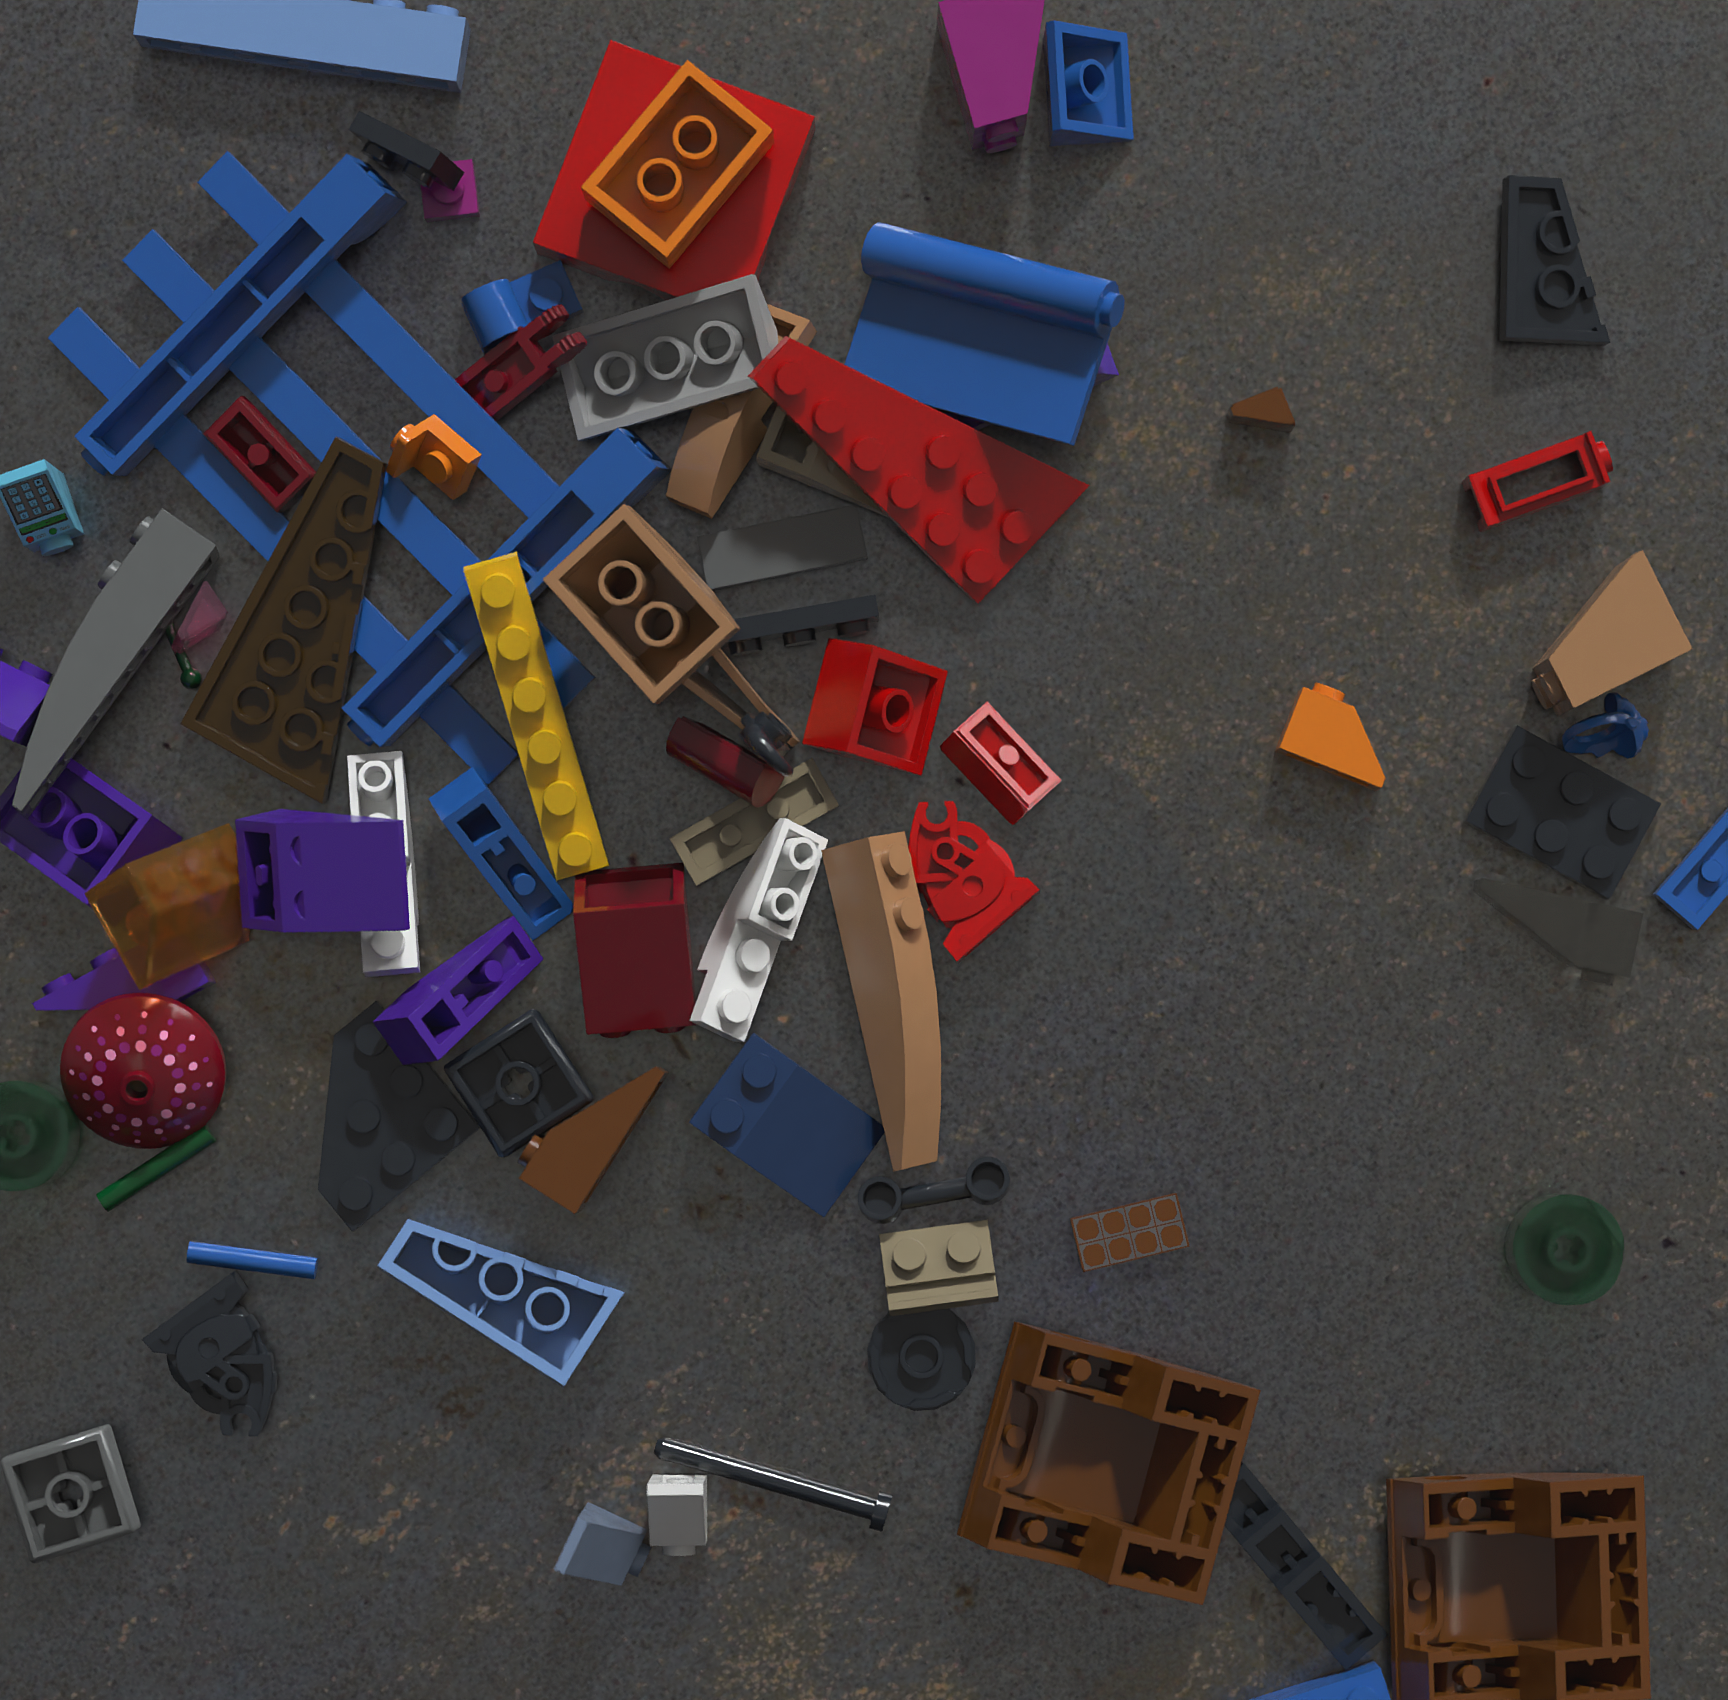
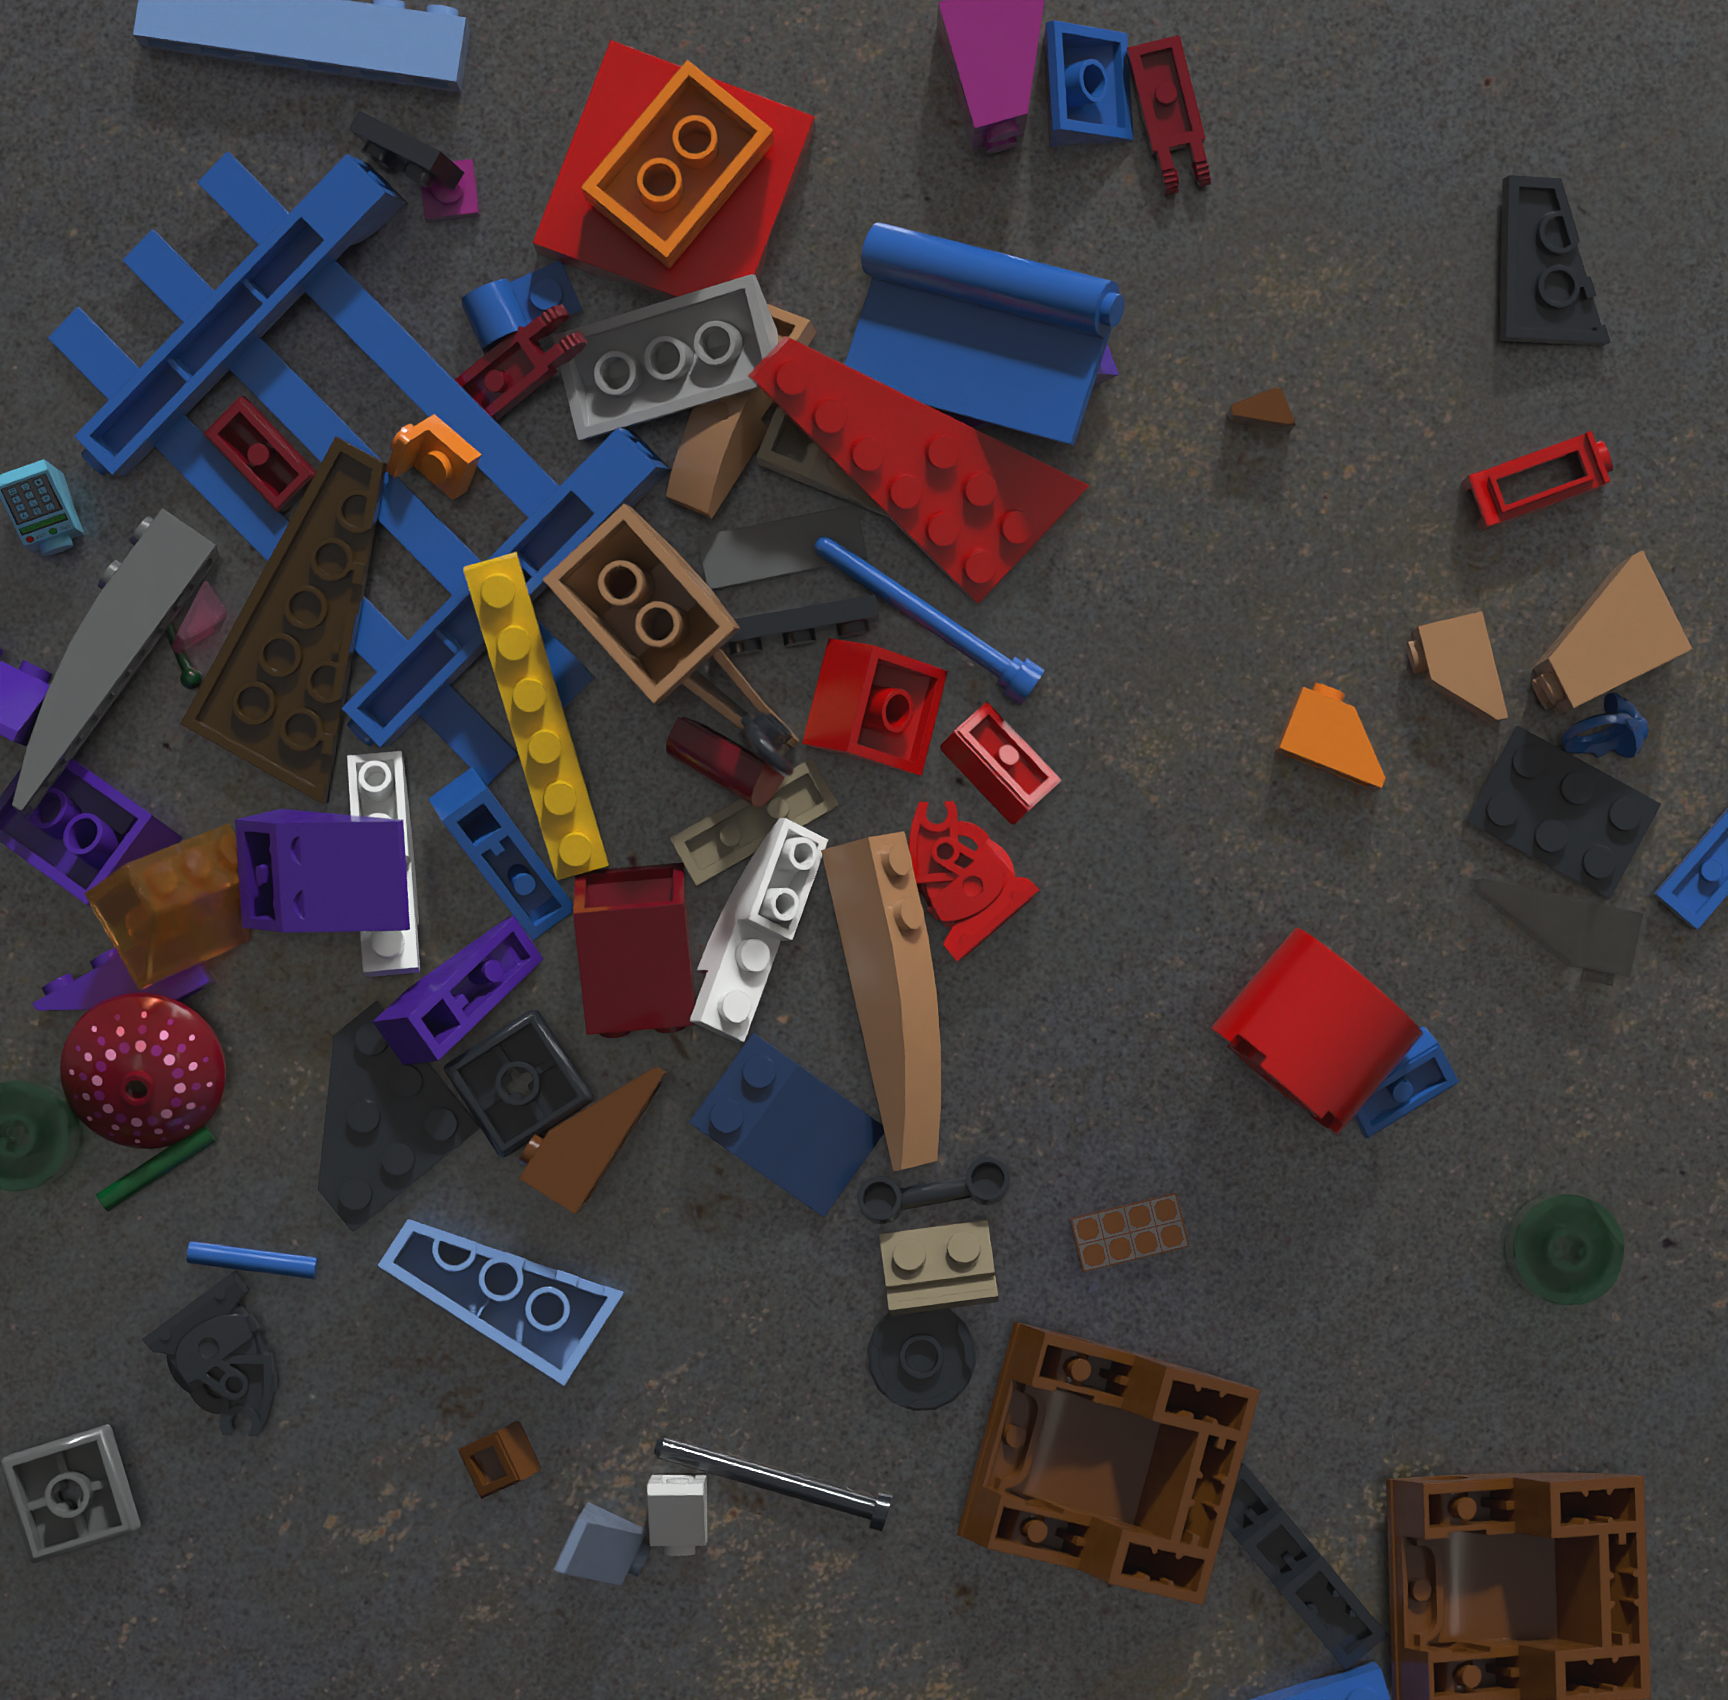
(500, 1459): none -> reddish brown slope
(1014, 675): none -> blue piece
(1168, 108): none -> dark red hinge
(1317, 1030): none -> red brick
(1412, 1083): none -> blue slope
(1459, 664): none -> medium nougat slope

